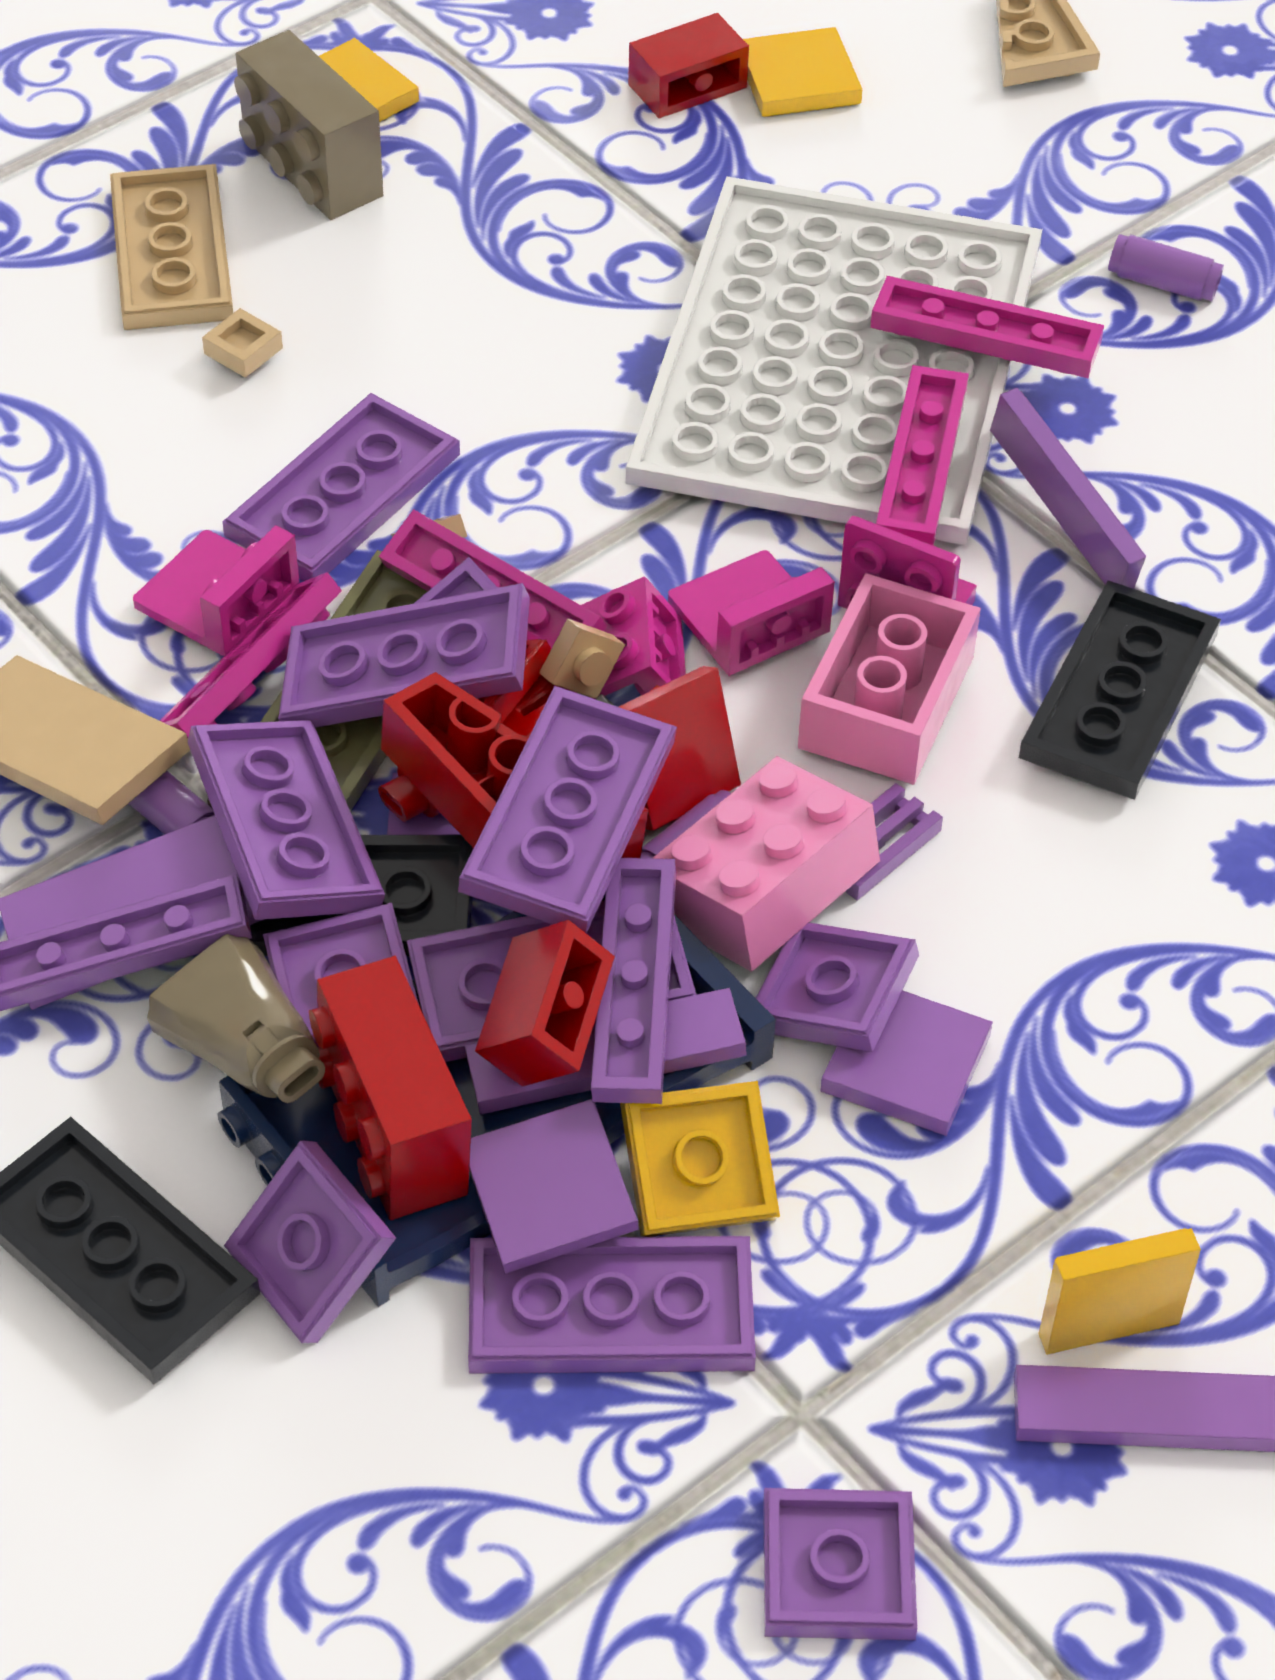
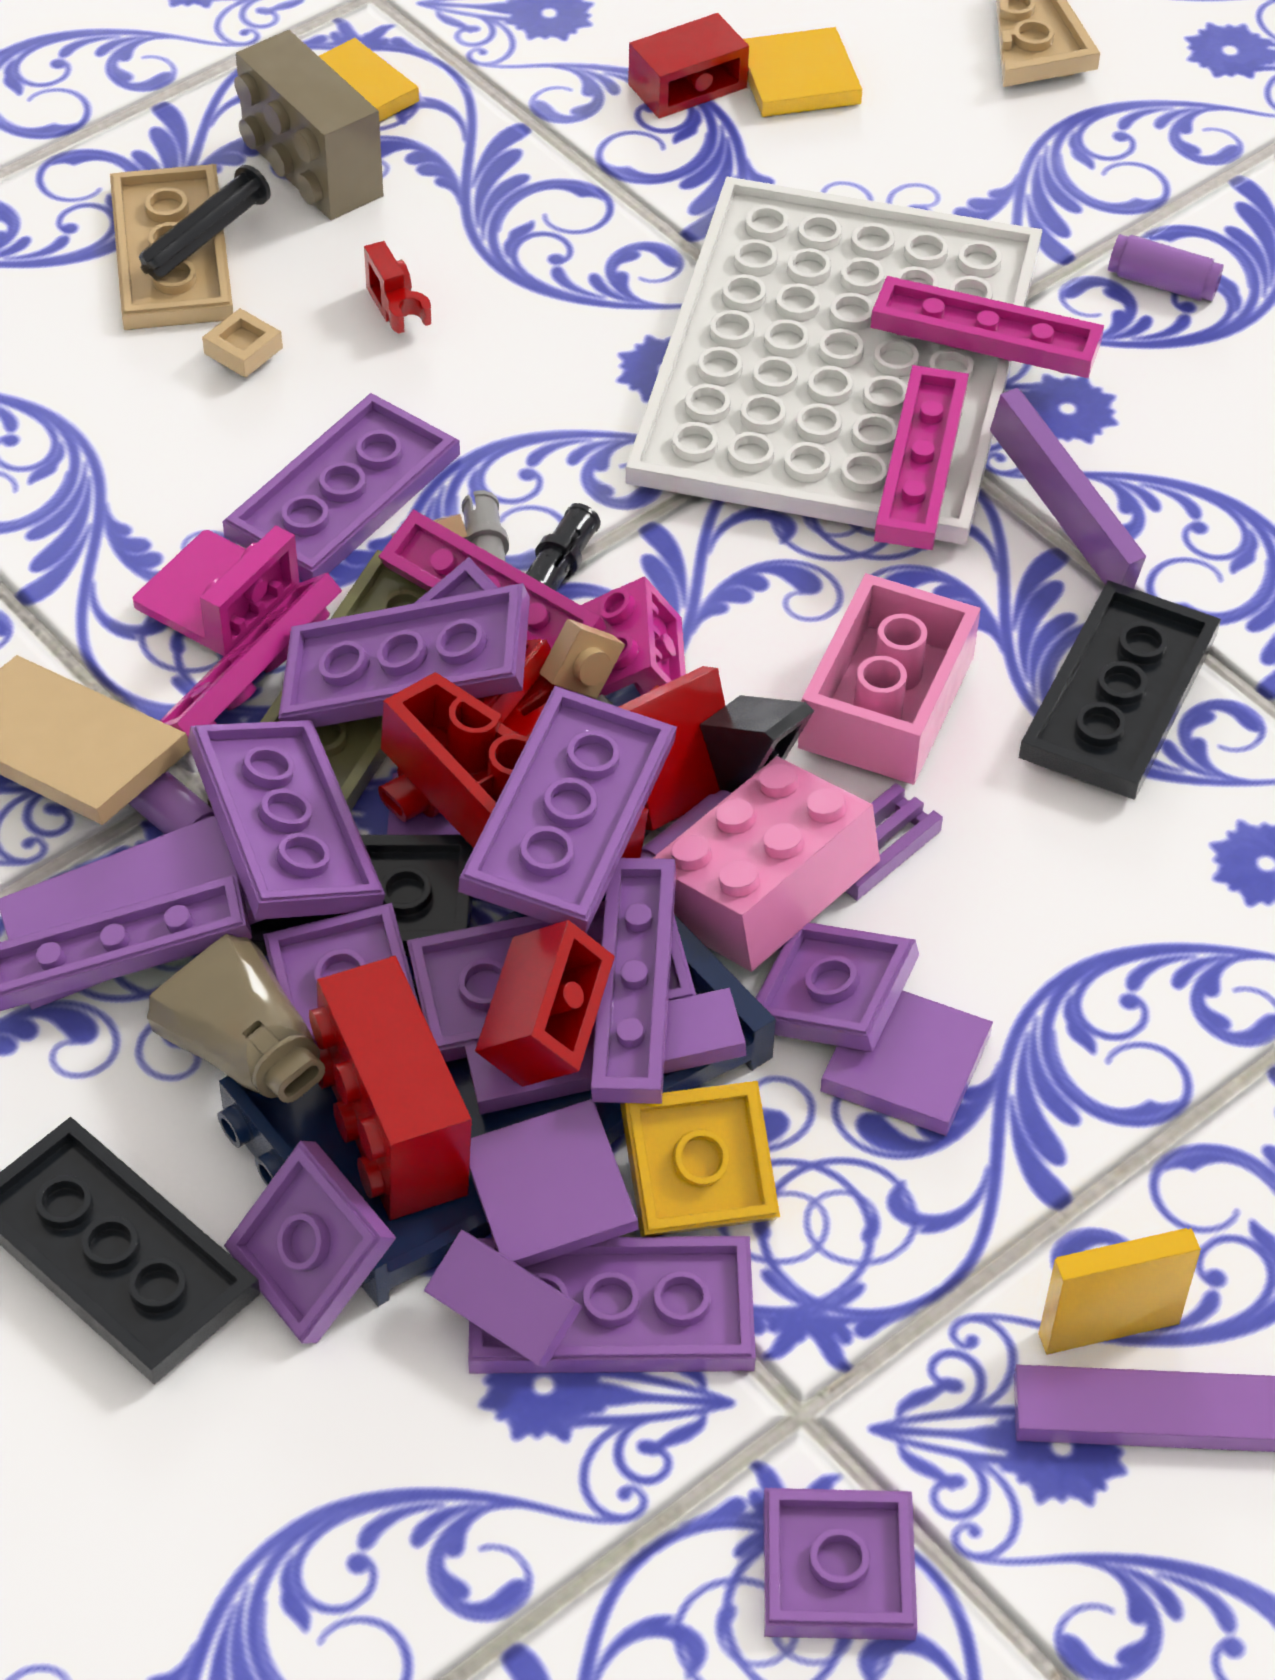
(205, 222): none -> black axle
(391, 287): none -> red plate
(484, 524): none -> light grey pin
(503, 1298): none -> medium lavender tile
(561, 551): none -> black pin
(750, 735): none -> black slope
(754, 610): dark pink bracket -> none
(899, 559): dark pink bracket -> none

